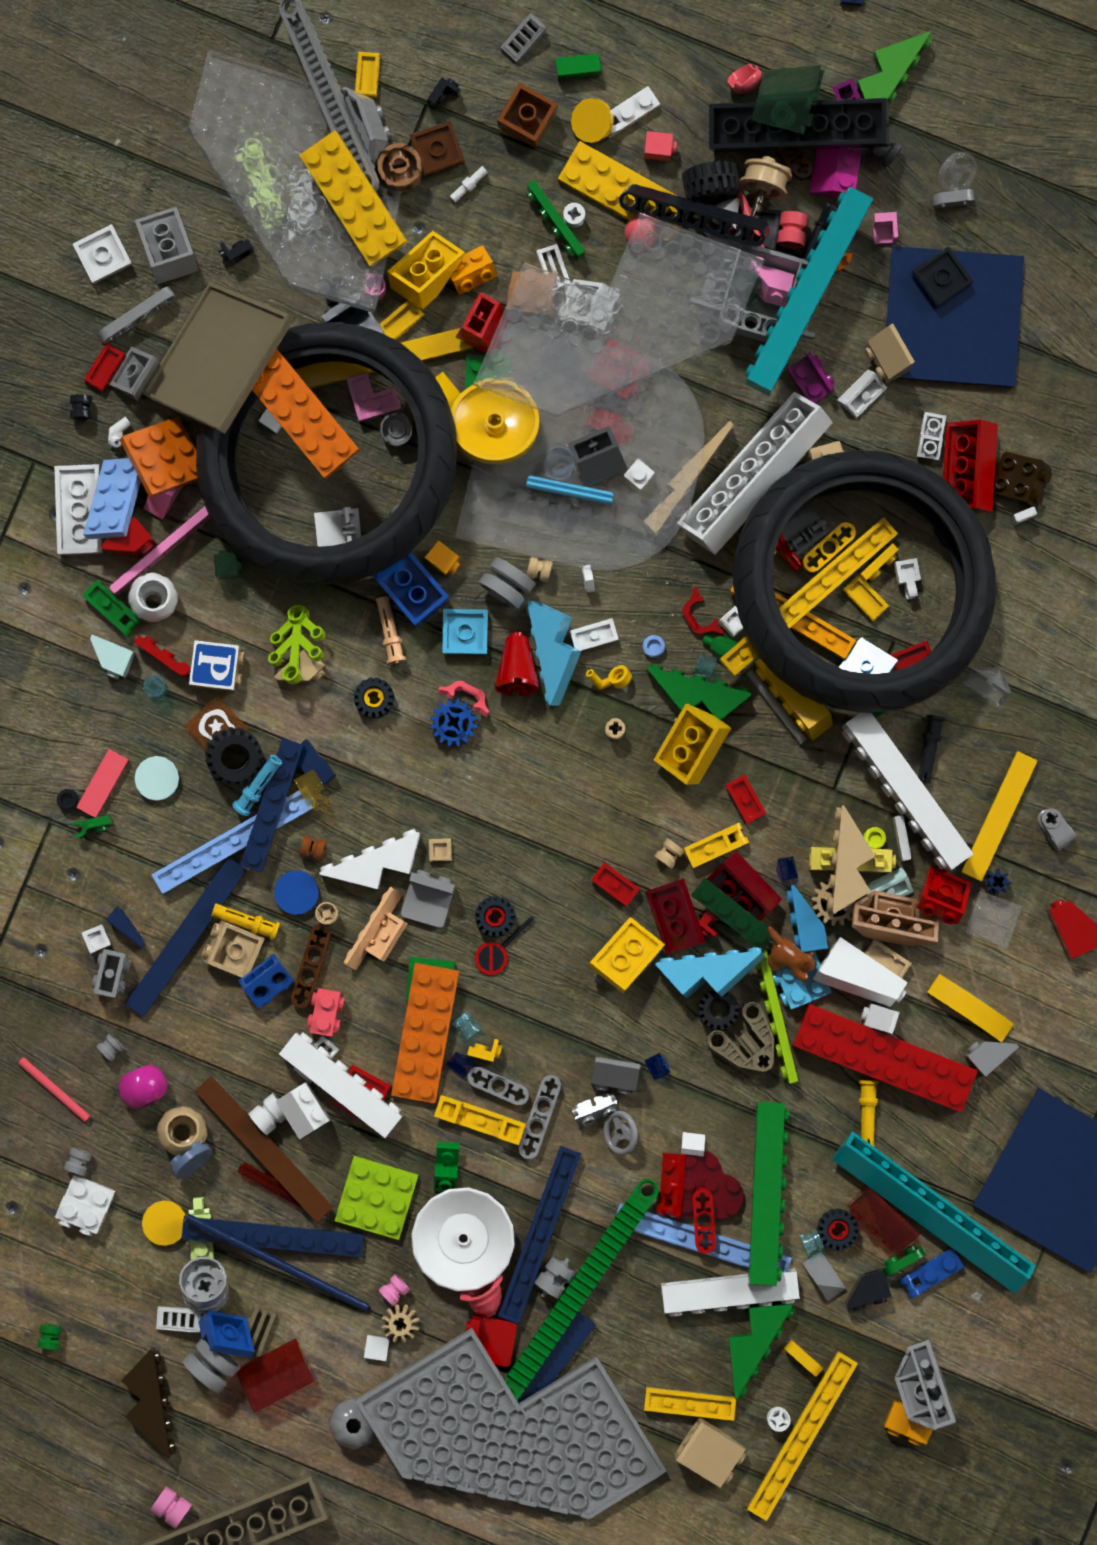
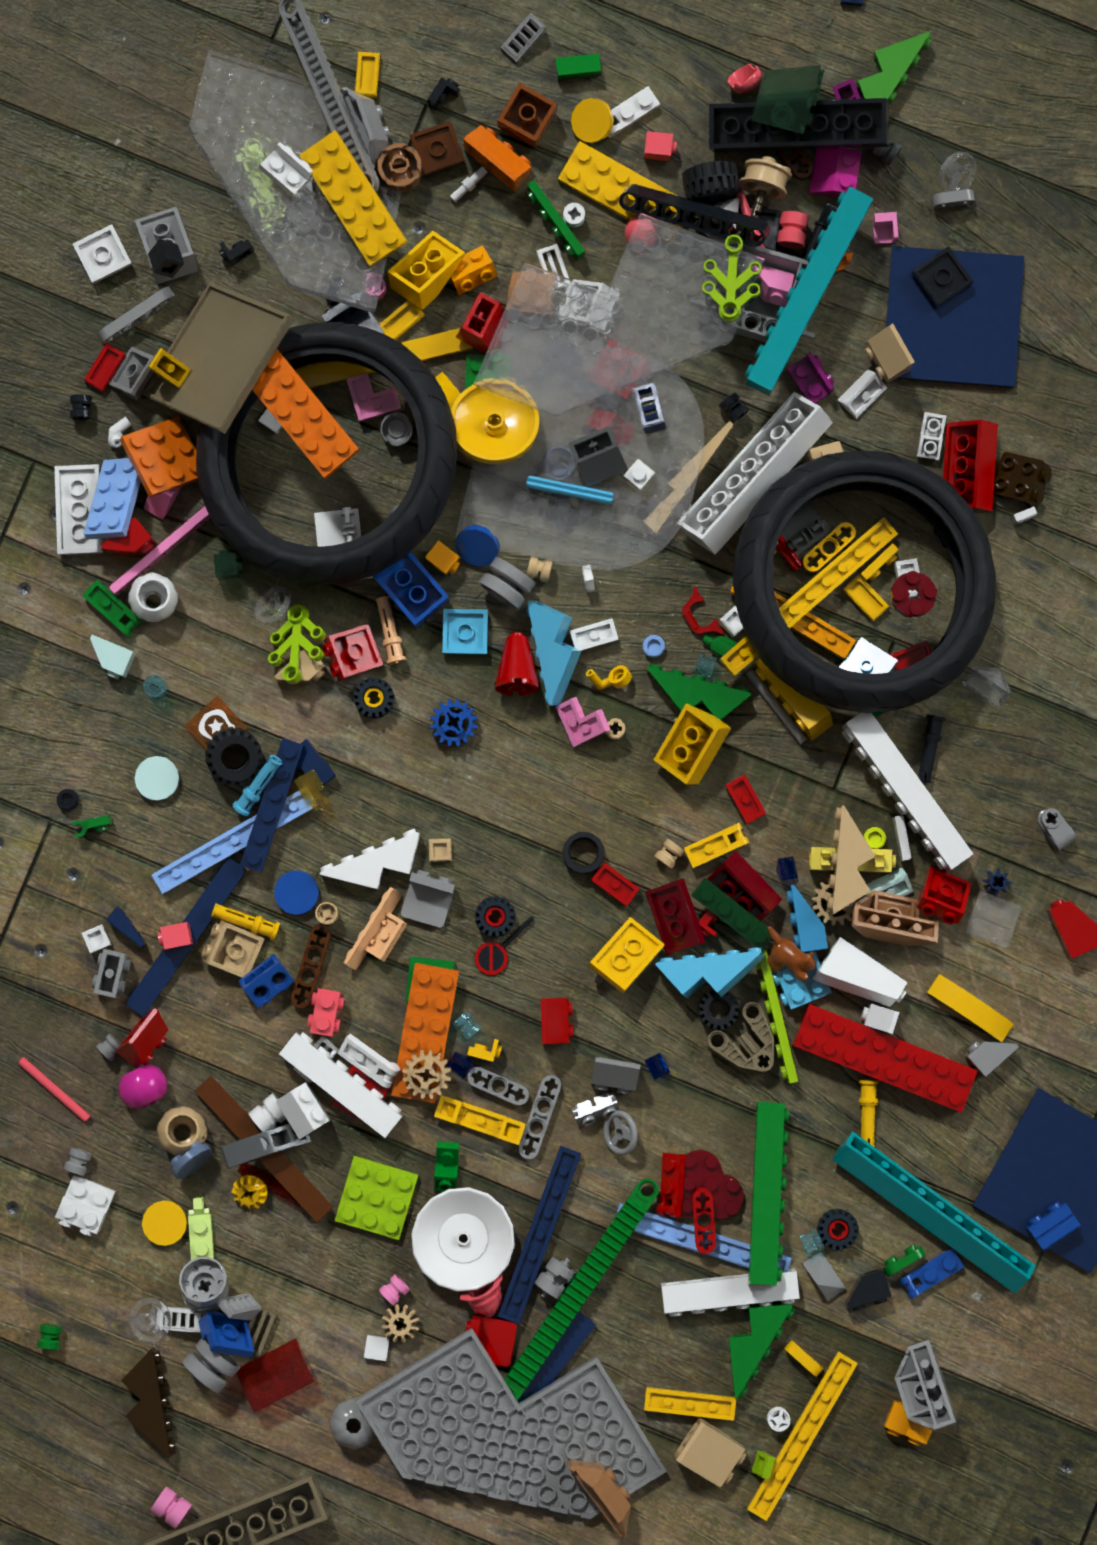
(102, 783): coral tile -> none
(141, 1321): none -> clear piece
(143, 1039): none -> red slope
(164, 656): red plate -> none
(166, 258): none -> black panel
(169, 368): none -> yellow slope
(175, 936): none -> coral brick
(216, 666): piece -> none
(239, 1307): none -> light grey slope
(251, 1184): none -> yellow gear
(261, 1146): none -> dark grey slope
(274, 607): none -> clear piece
(276, 1262): dark blue piece -> none
(281, 1237): dark blue plate -> none
(286, 169): none -> white bracket
(317, 850): dark orange wheel -> none
(352, 652): none -> plate
(368, 1061): none -> white plate
(416, 1073): none -> tan gear
(462, 686): coral helmet -> none
(477, 545): none -> blue tile
(497, 157): none -> orange slope
(555, 1020): none -> red slope
(577, 725): none -> bright pink plate
(599, 849): none -> black tyre
(604, 1492): none -> medium nougat wedge
(652, 422): none -> slope
(693, 1144): white tile -> none
(731, 283): none -> lime plant
(733, 402): none -> black wheel
(763, 1464): none -> lime tile
(882, 1219): clear red slope -> none
(888, 958): tan plate -> none
(915, 607): none -> dark red plate
(999, 816): yellow tile -> none
(1053, 1225): none -> blue brick

